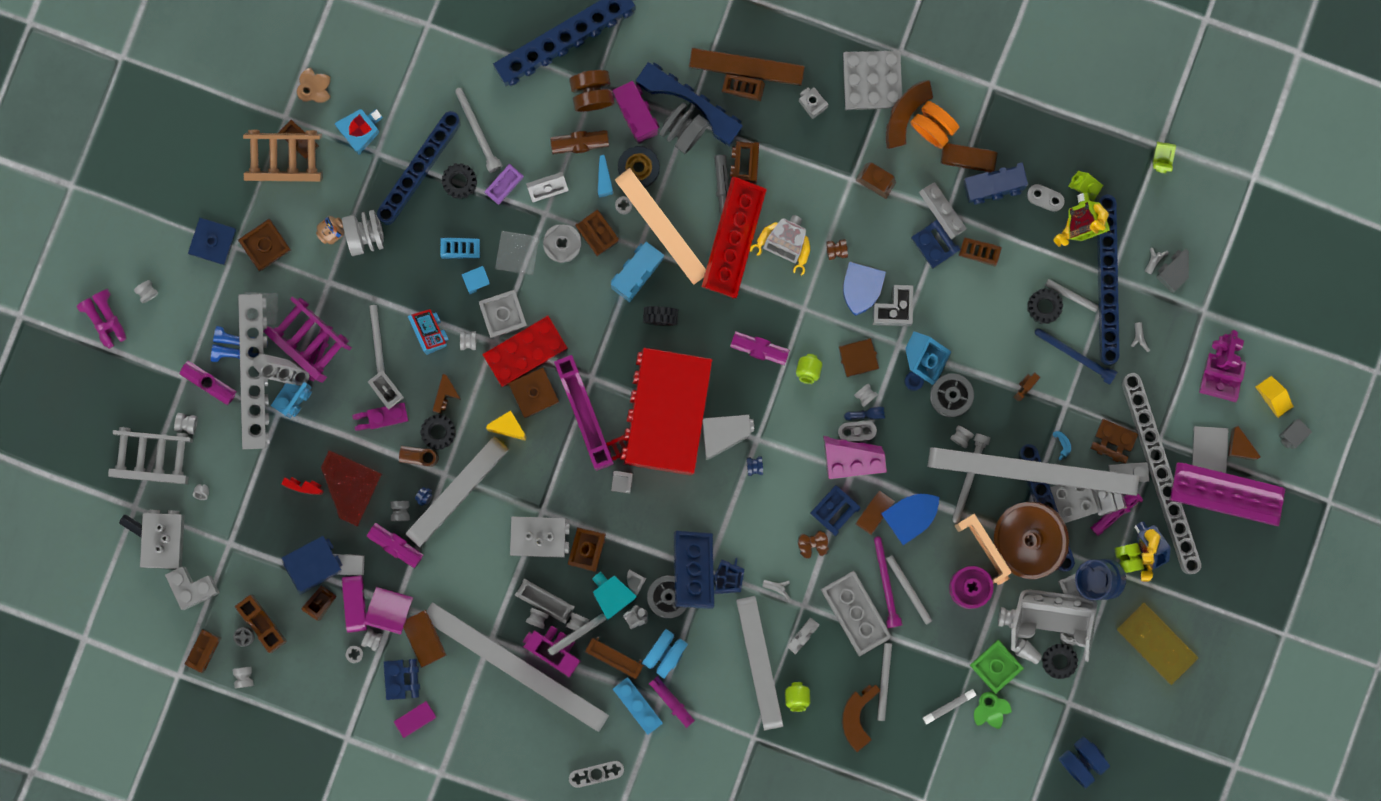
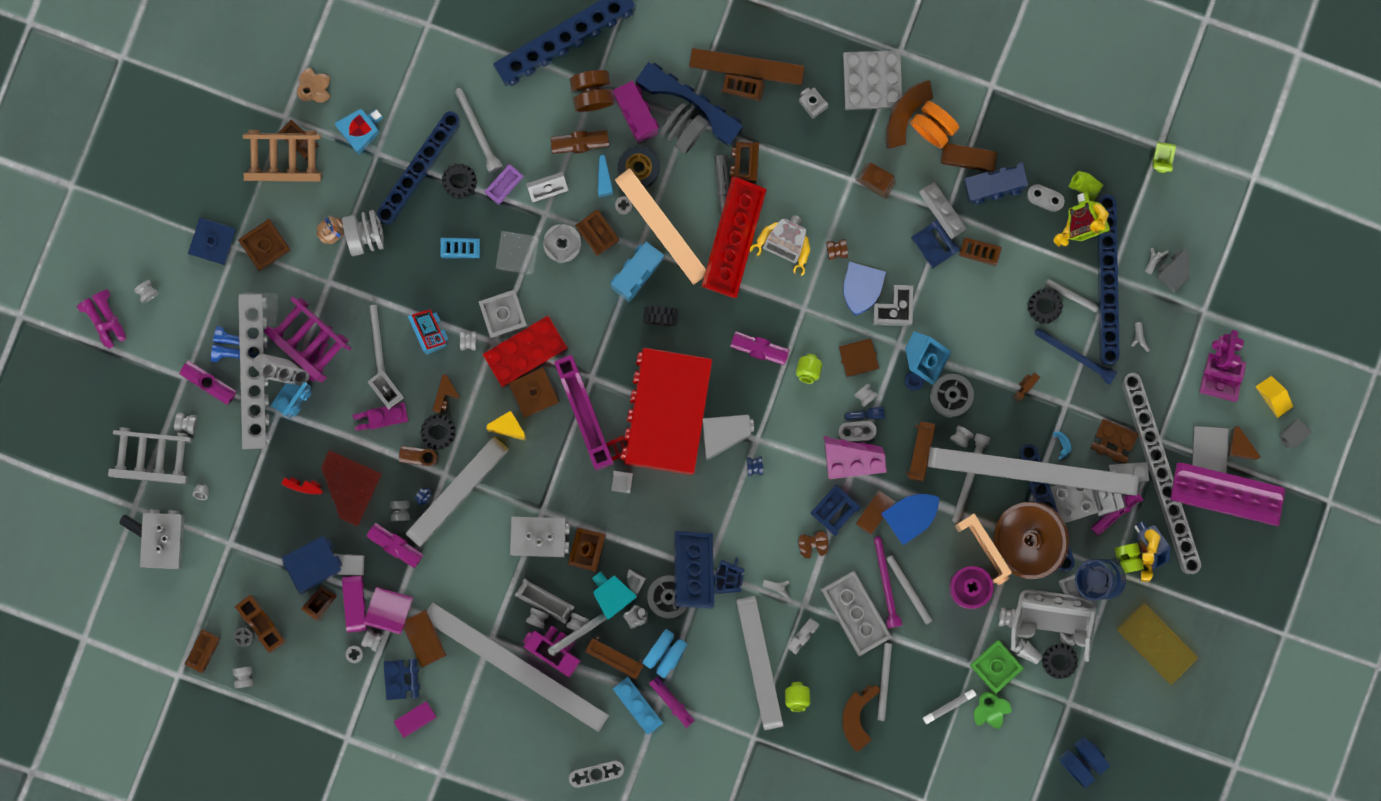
(189, 592): light grey brick -> none
(475, 279): dark azure panel -> none
(921, 451): none -> reddish brown container

